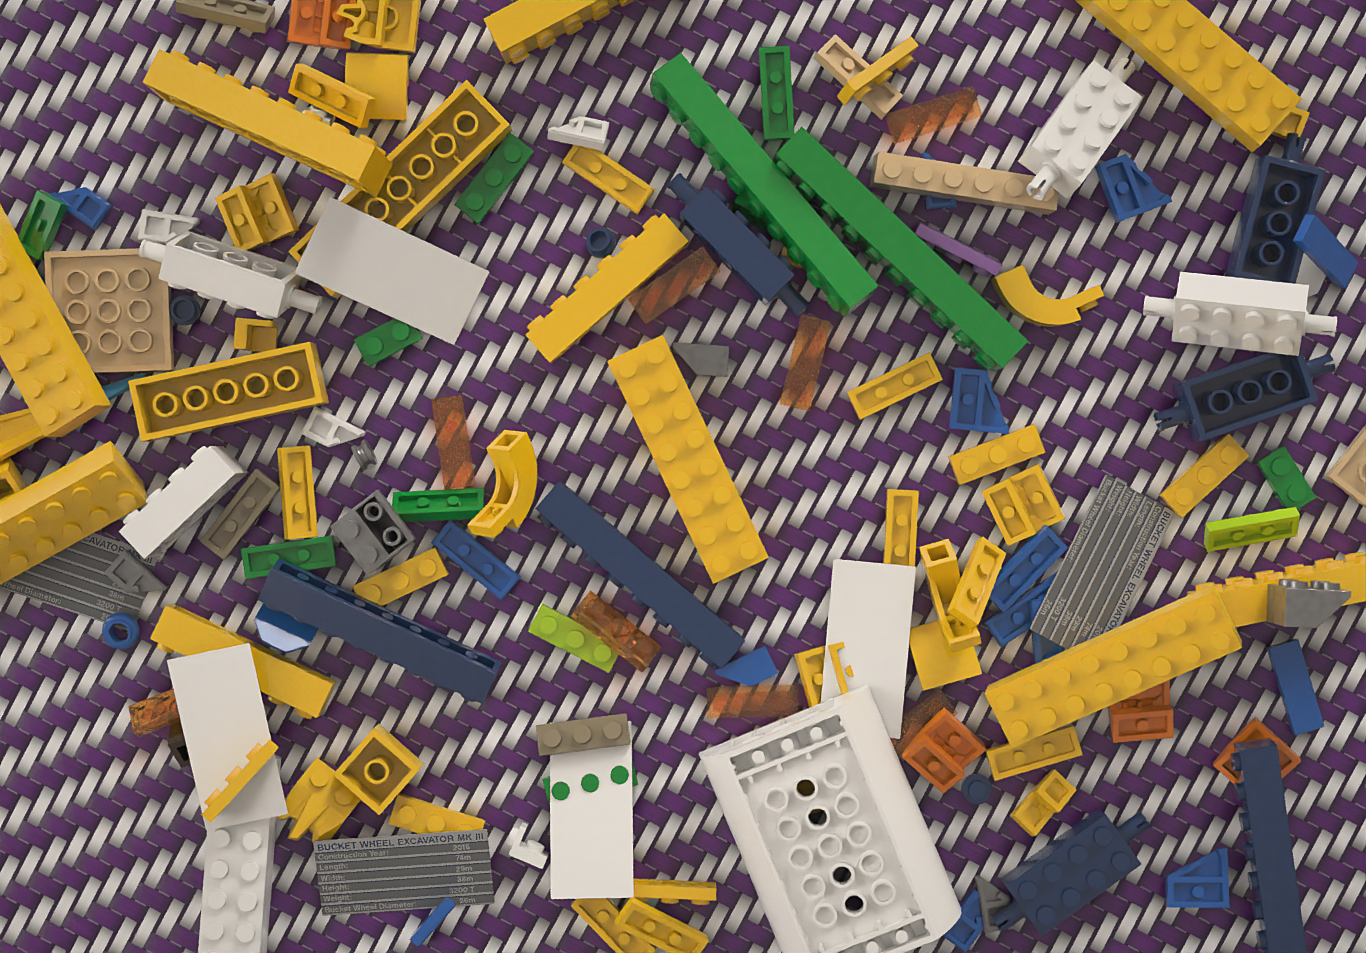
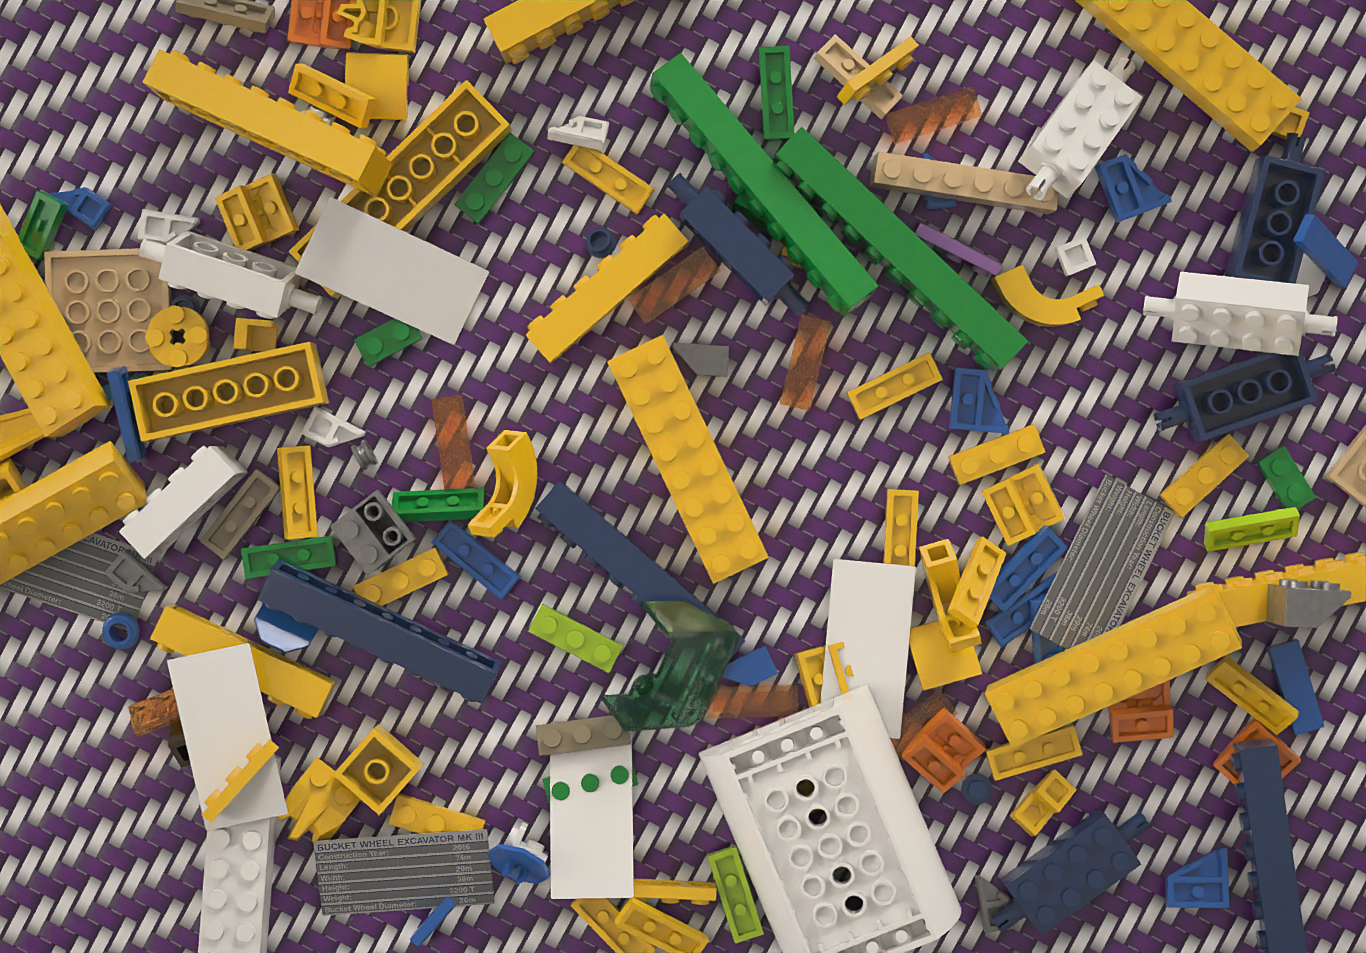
(122, 399): none -> blue tile
(160, 336): none -> yellow plate
(518, 864): none -> blue piece
(616, 631): clear orange plate -> none
(687, 674): none -> clear green windscreen
(735, 894): none -> lime plate
(968, 925): blue tile -> none
(1075, 256): none -> white plate
(1251, 695): none -> yellow plate

